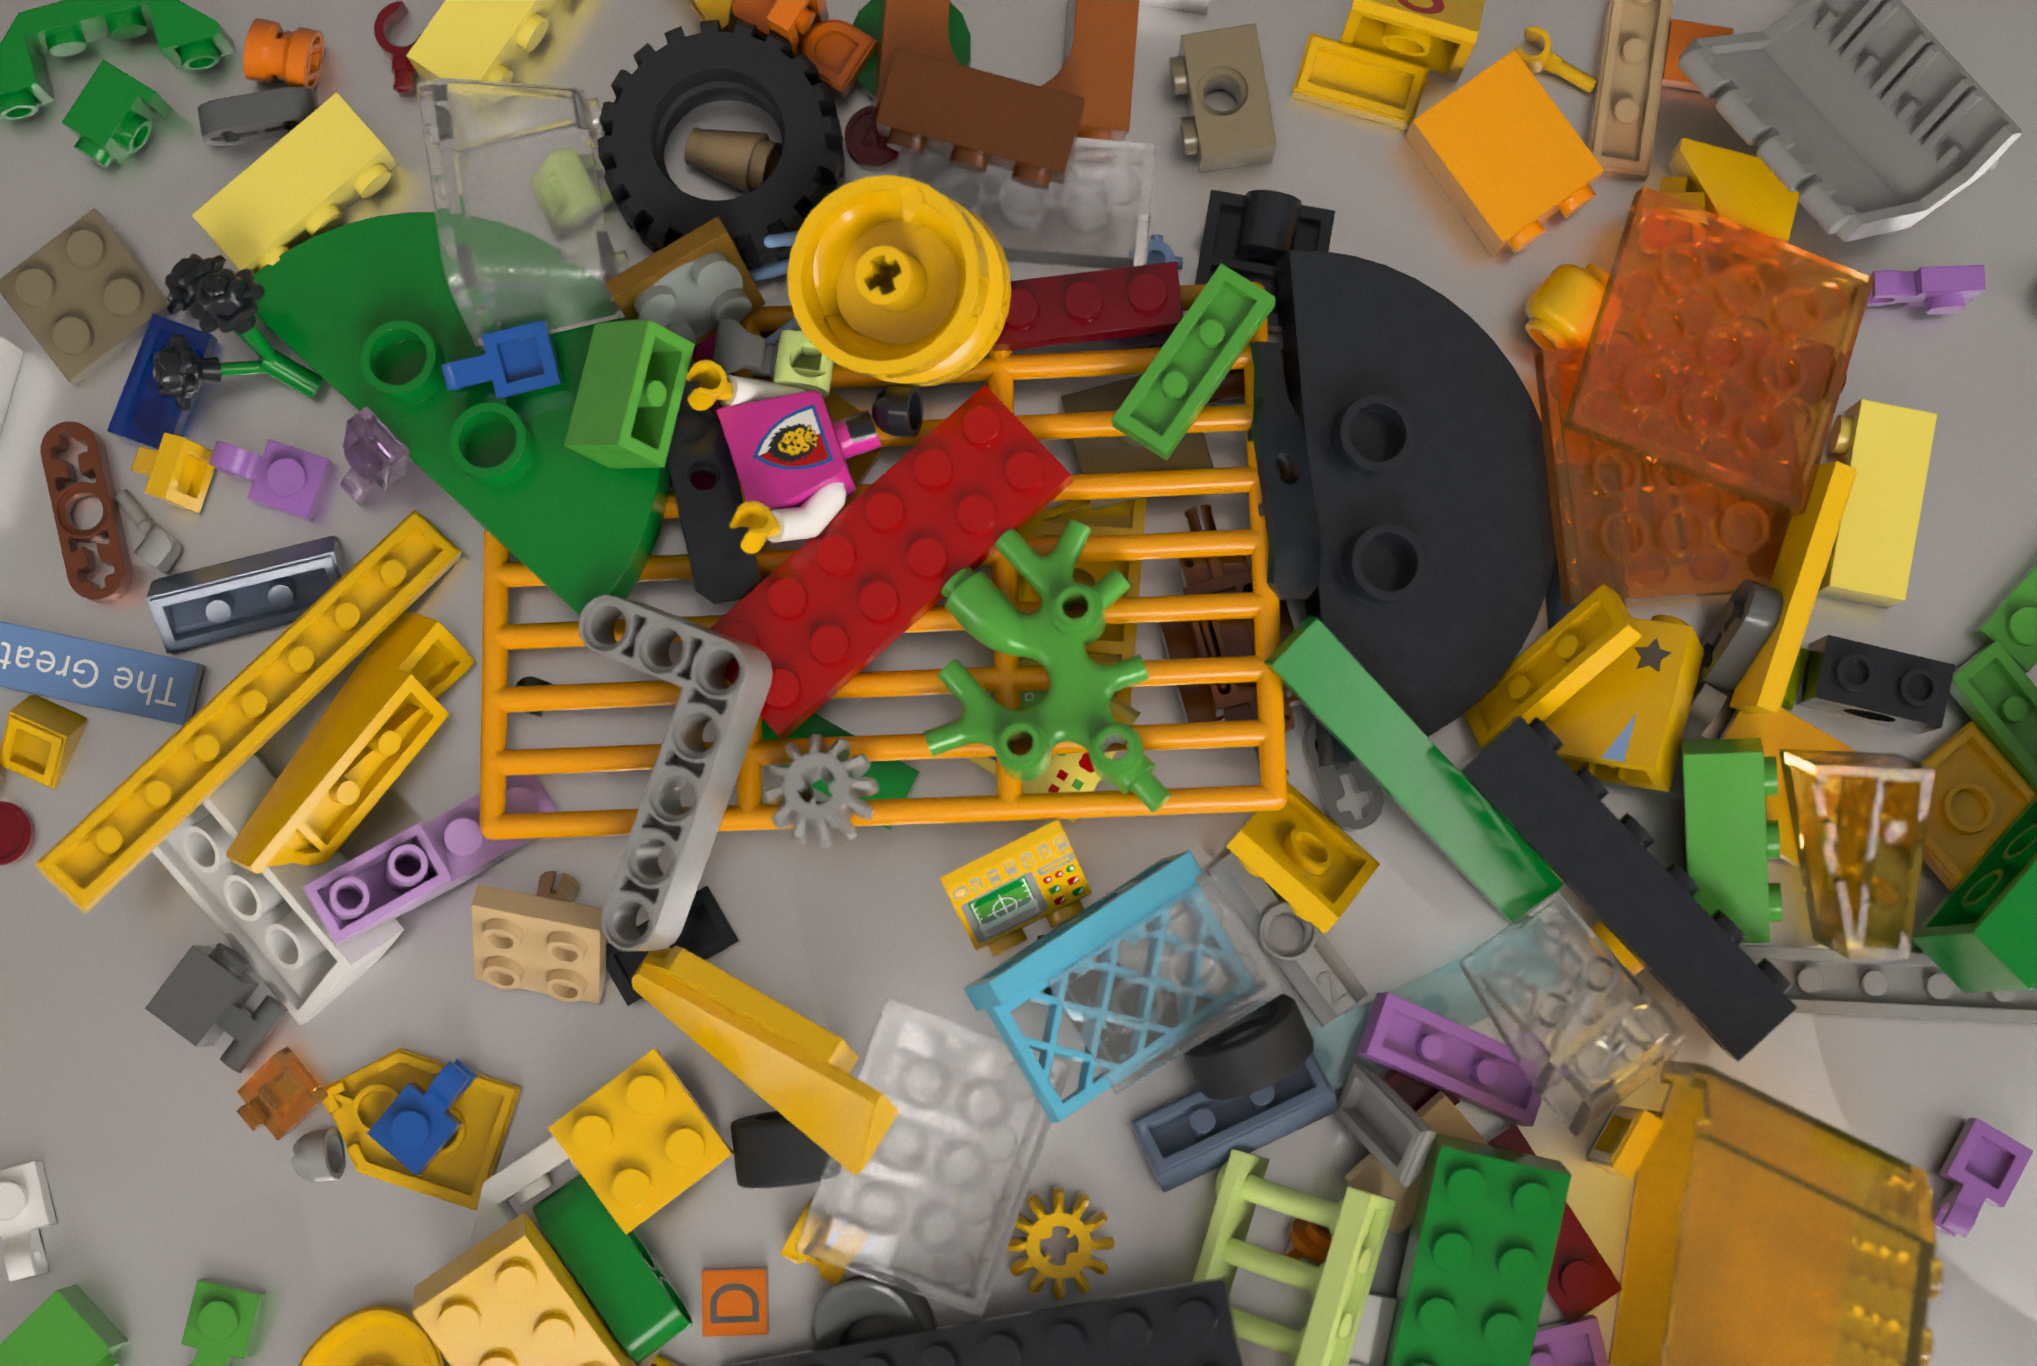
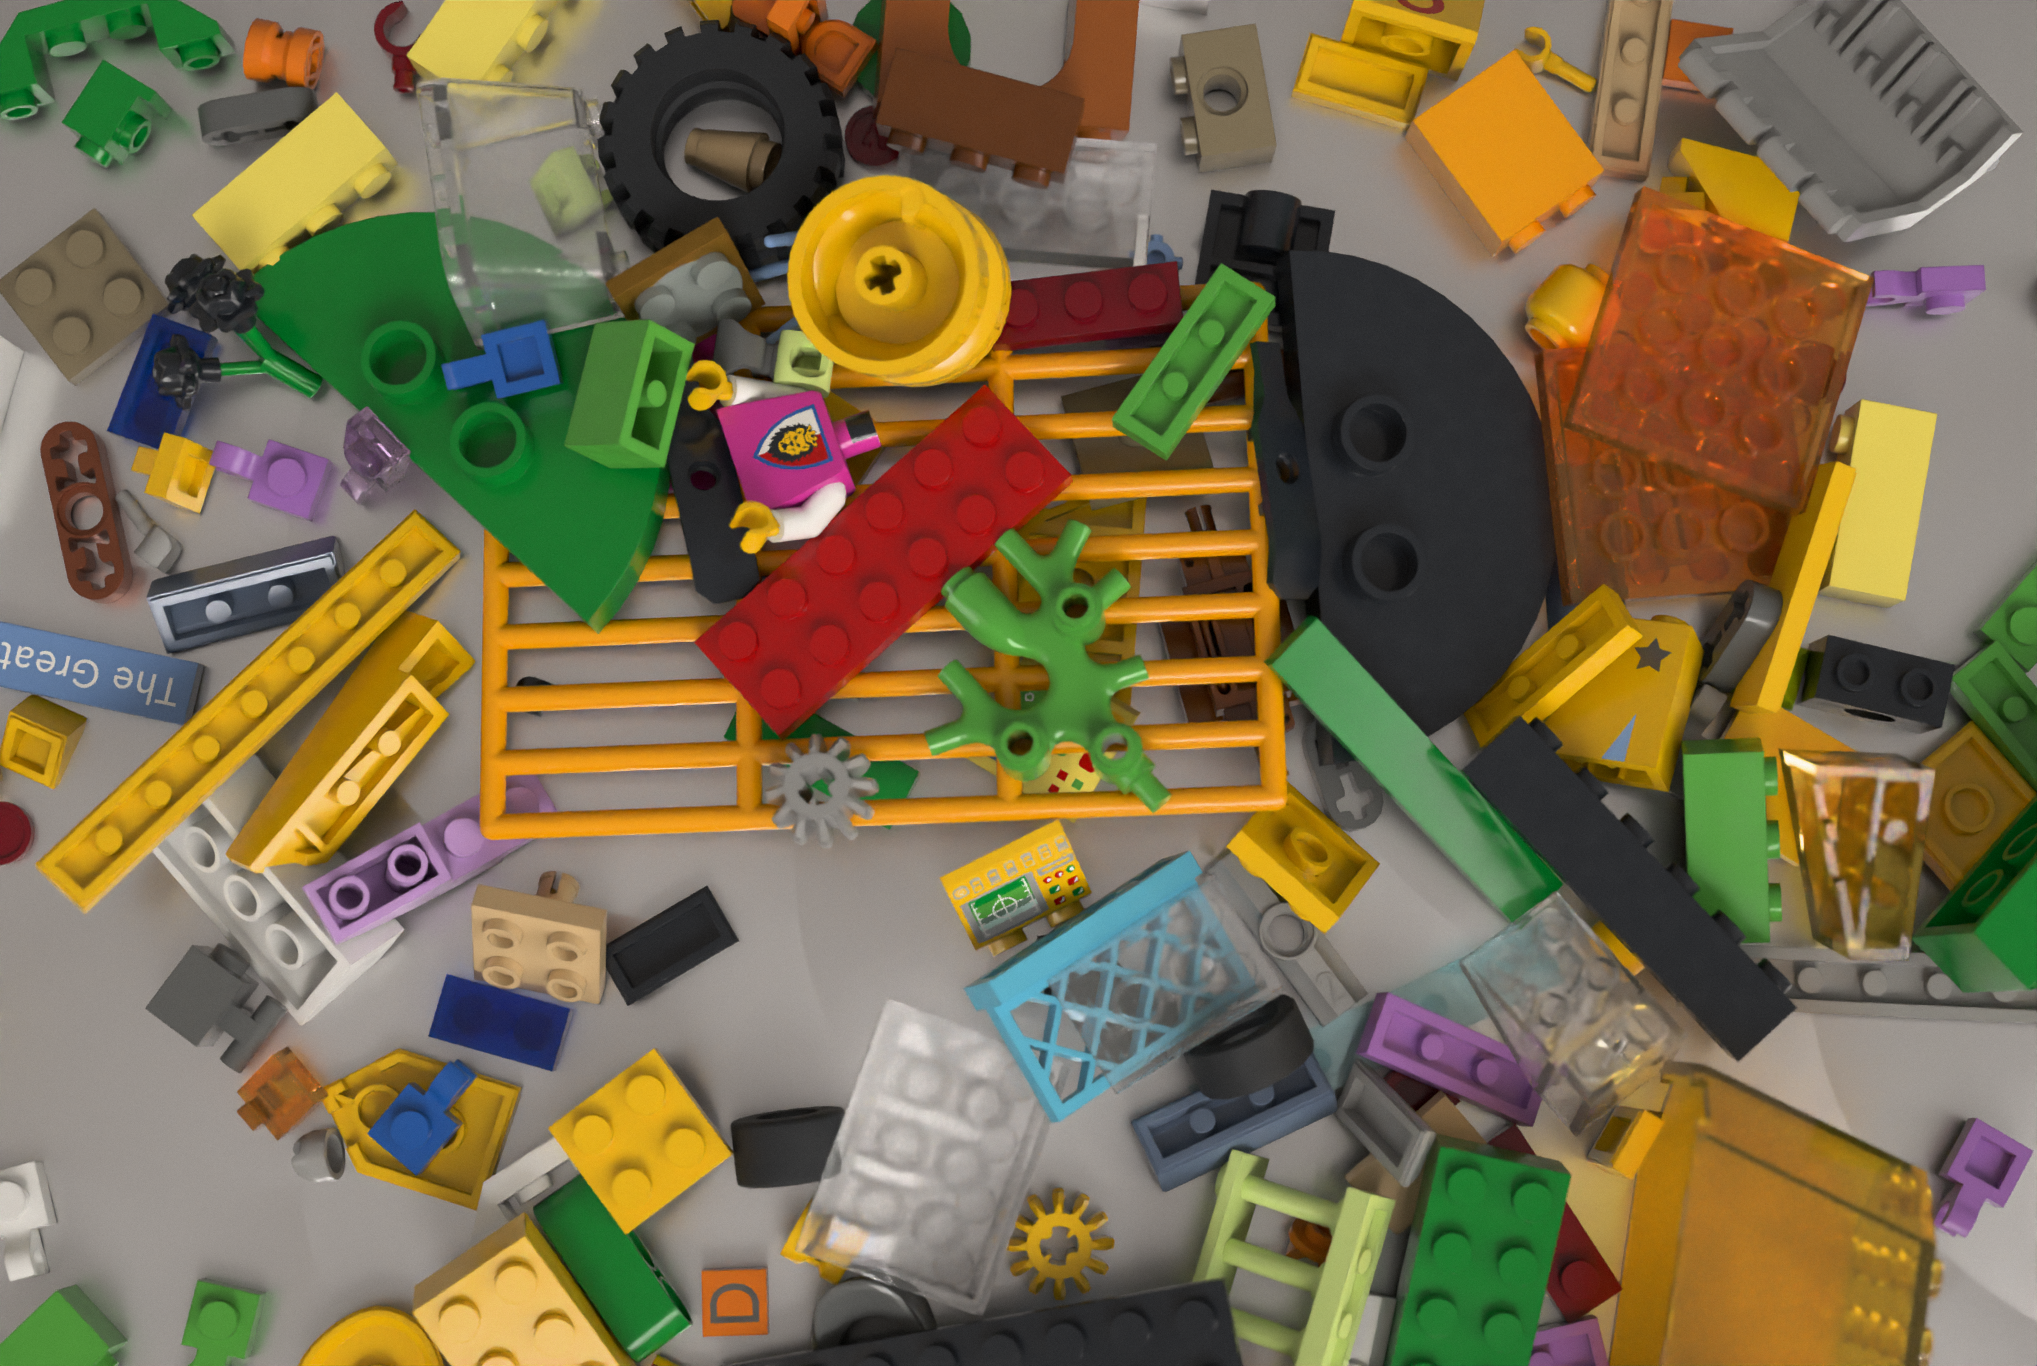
(501, 1022): none -> clear blue plate
(680, 760): light grey beam -> none
(771, 1050): yellow wedge -> none
(899, 410): black hinge -> none

